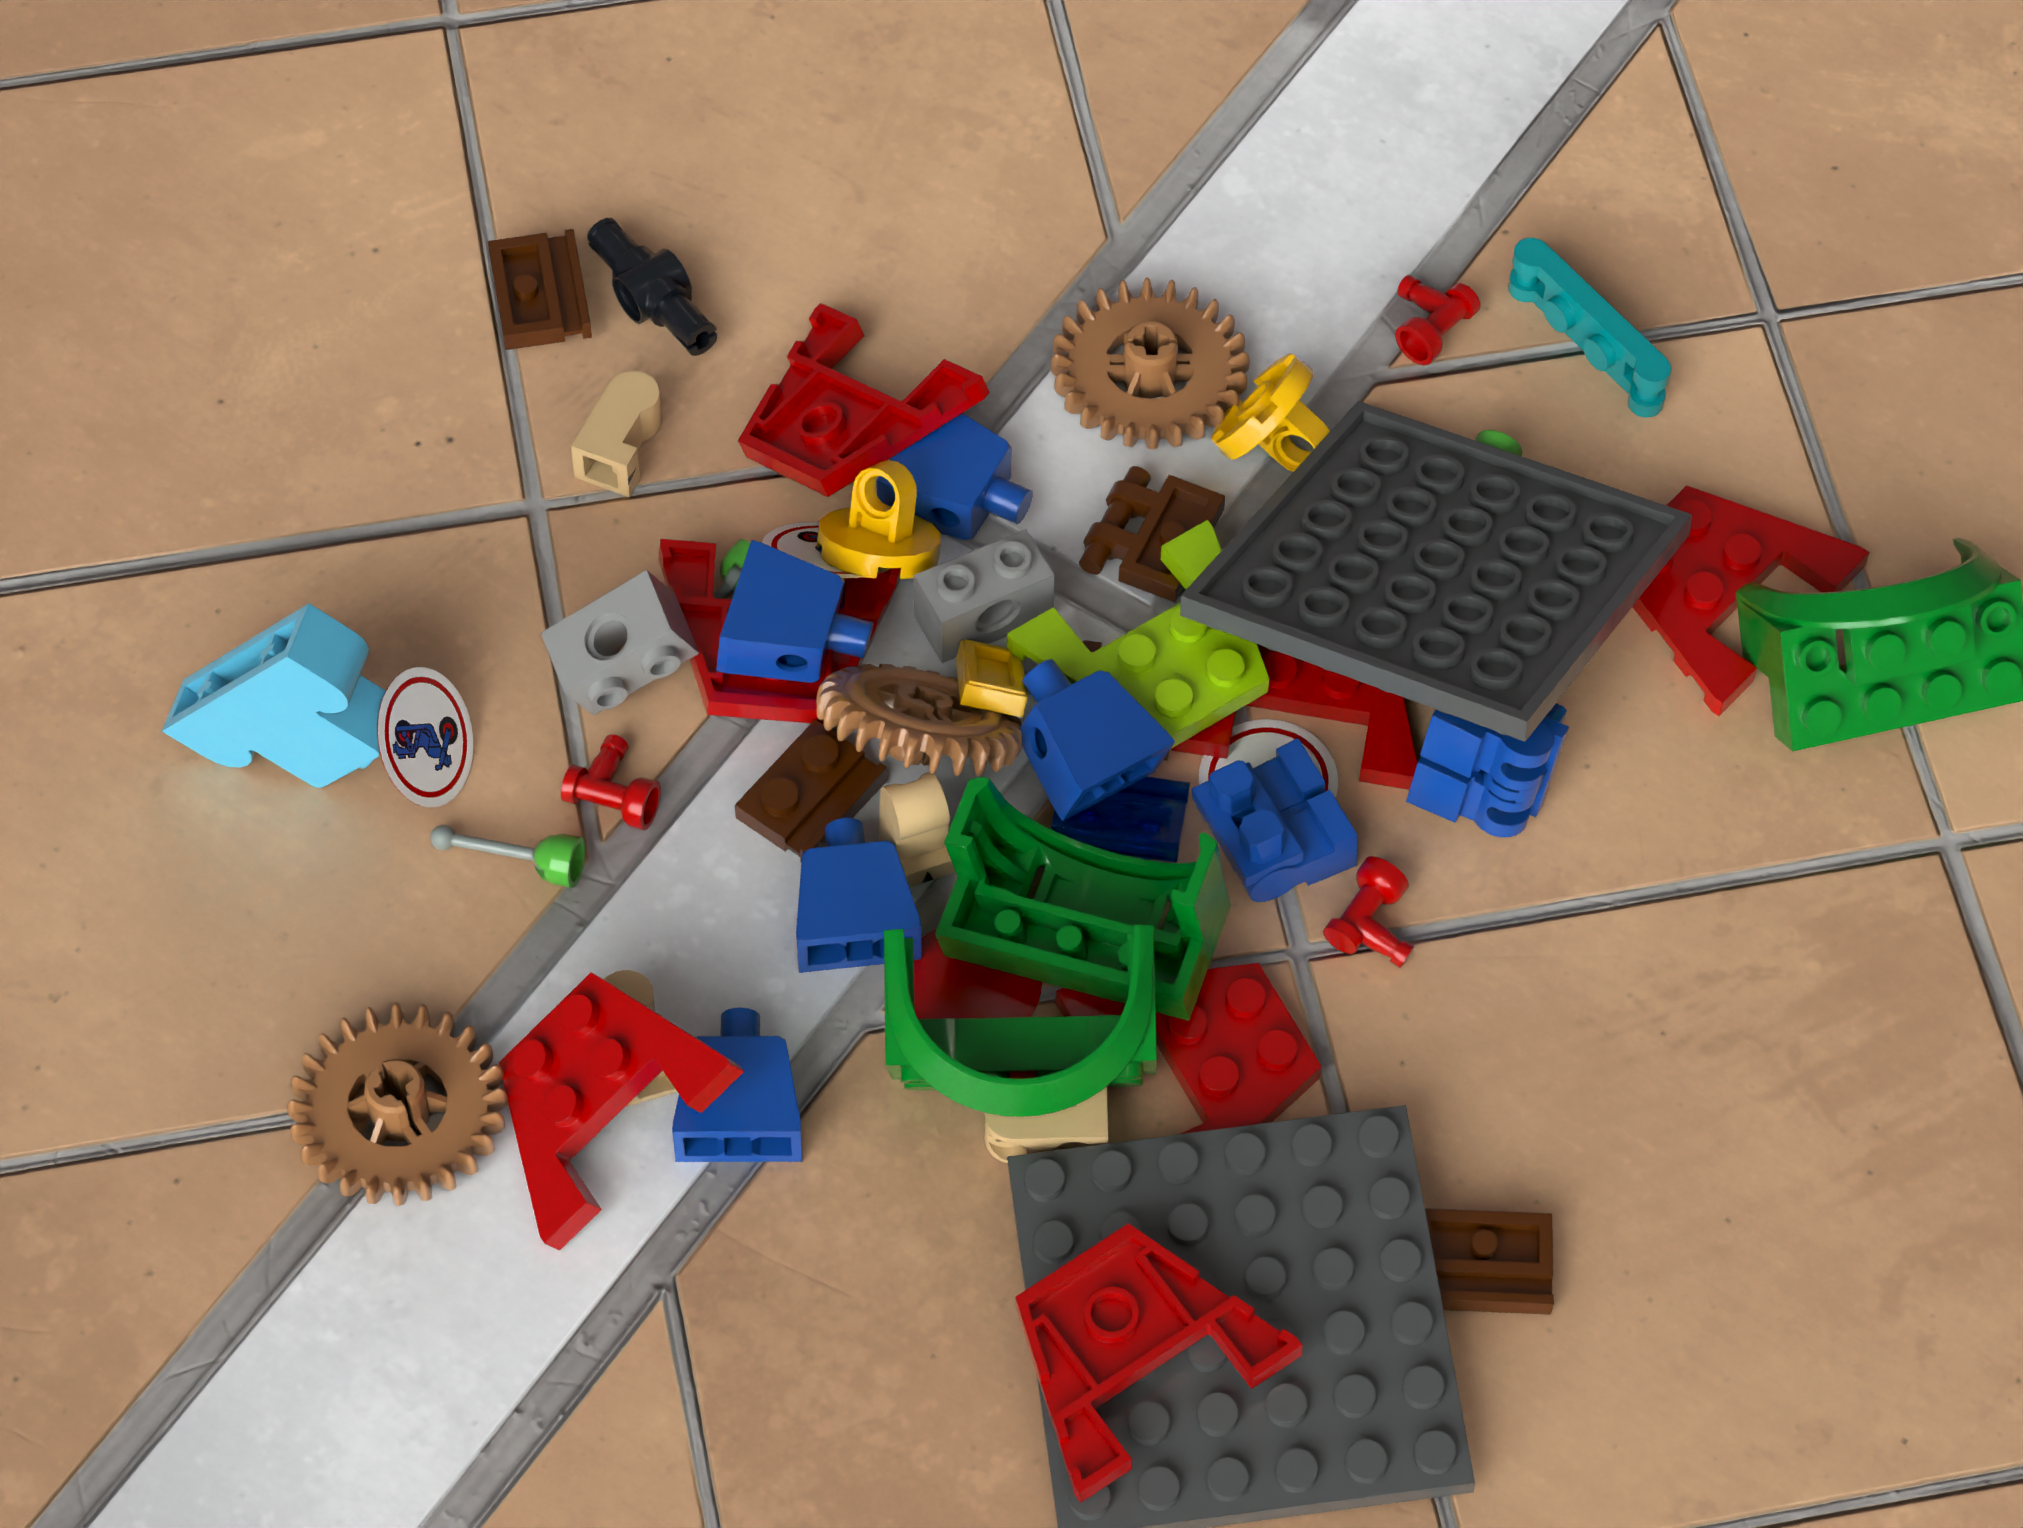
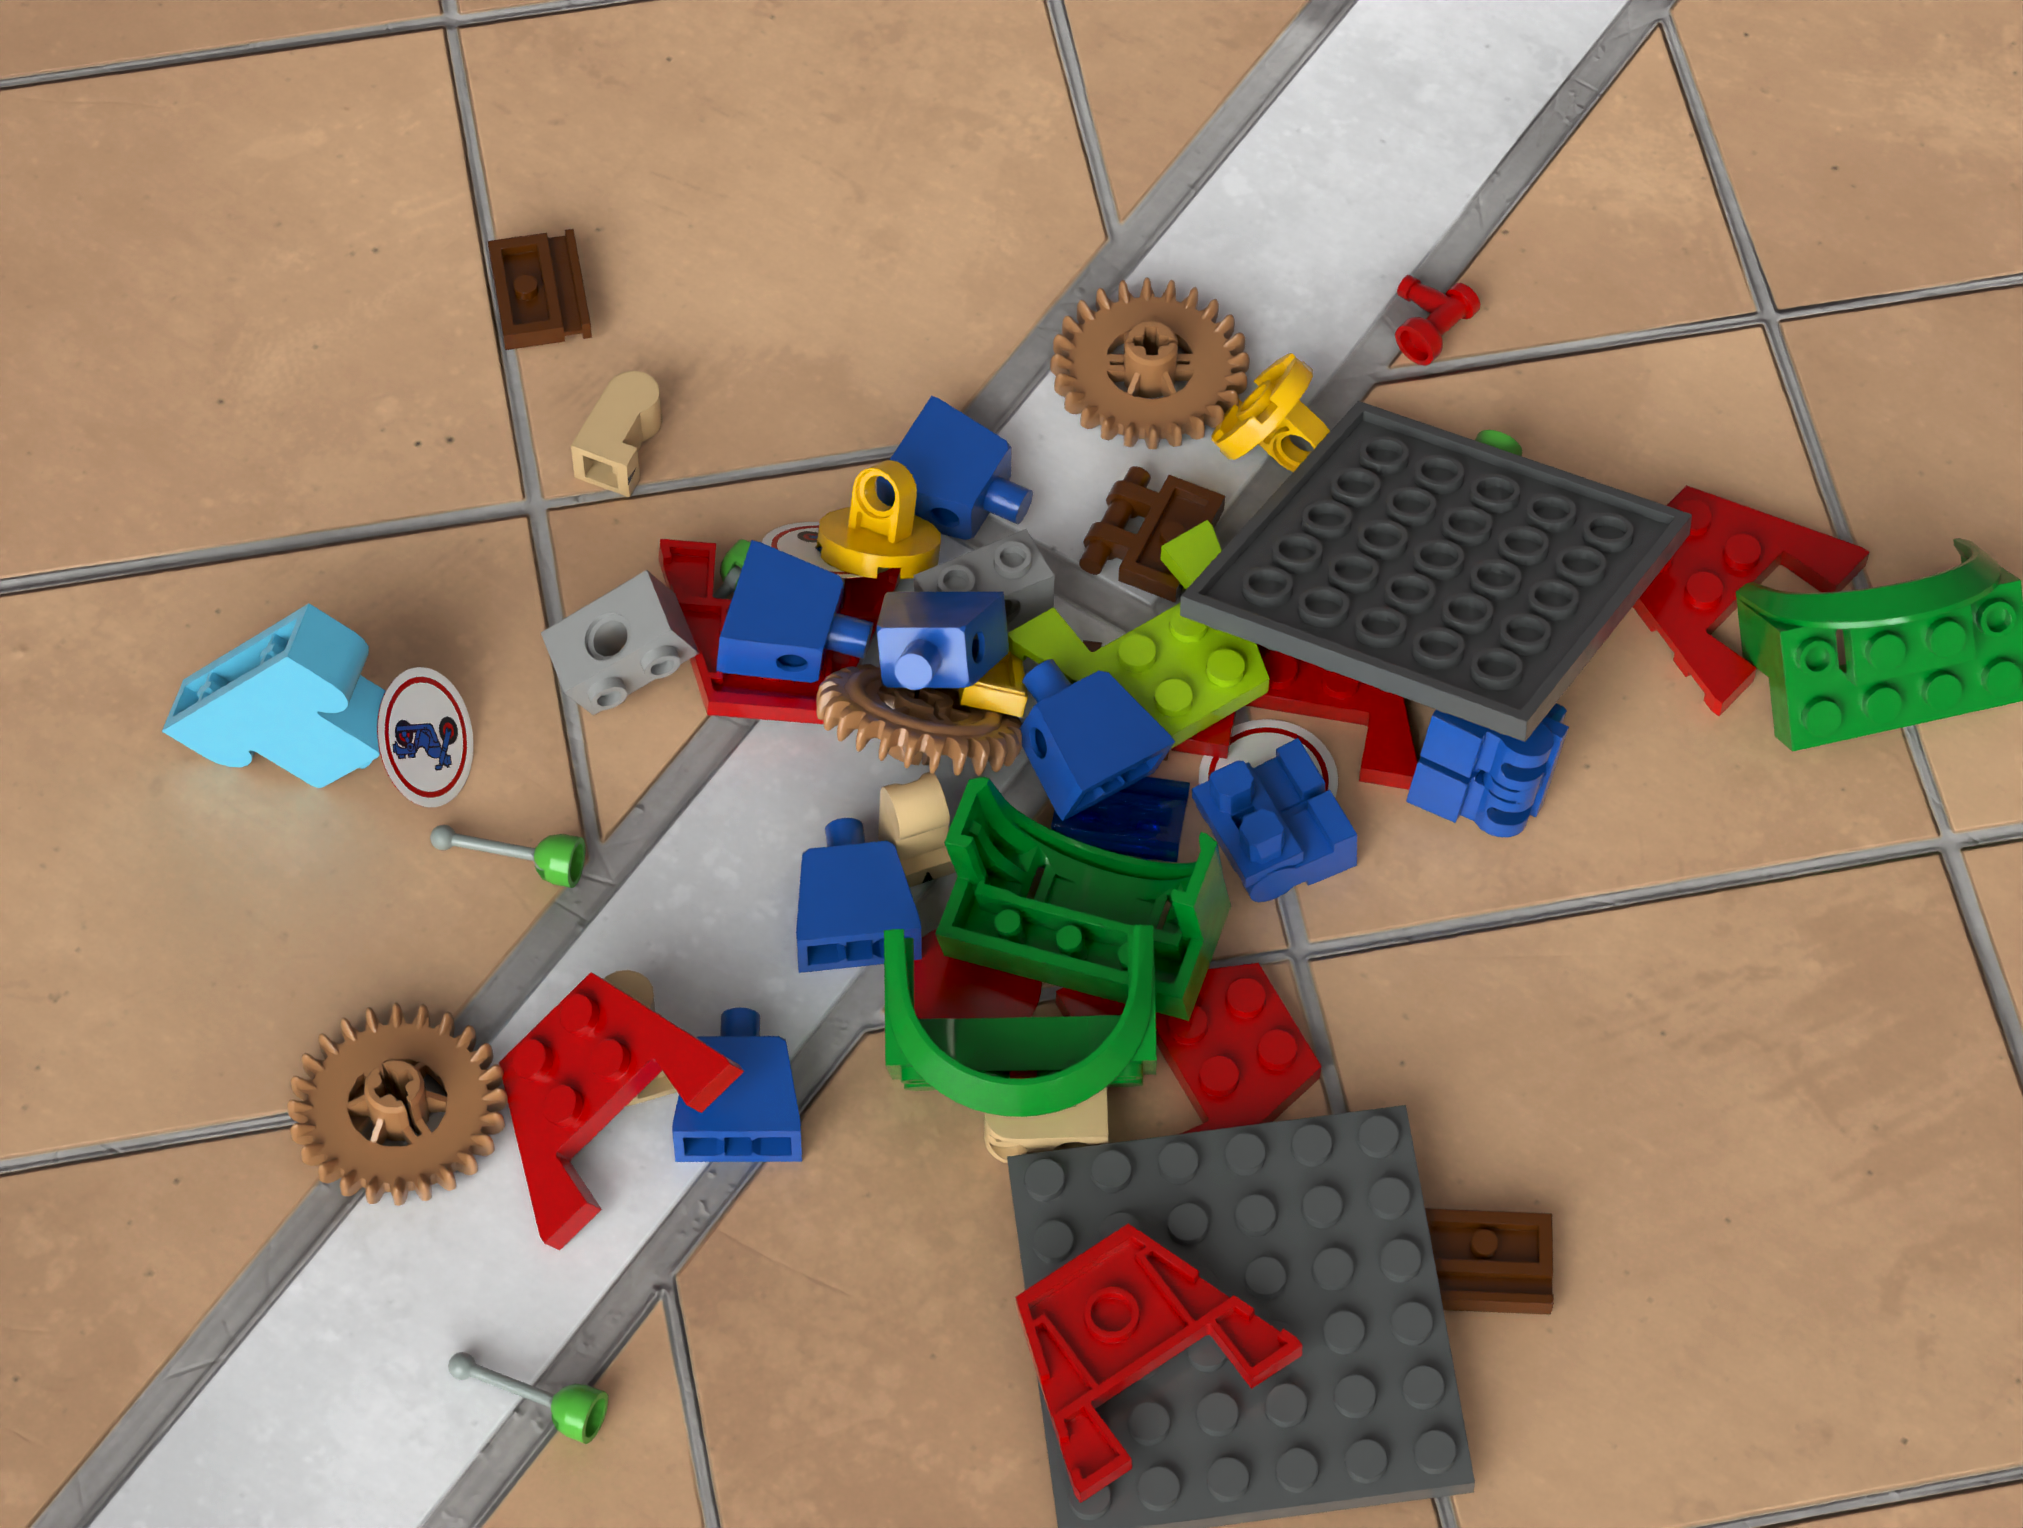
(575, 1409): none -> hinge
(636, 802): red piece -> none
(652, 286): black pin -> none
(808, 789): reddish brown plate -> none
(832, 427): red wing -> none
(930, 636): none -> blue torso
(1378, 884): red piece -> none
(1591, 323): teal plate -> none

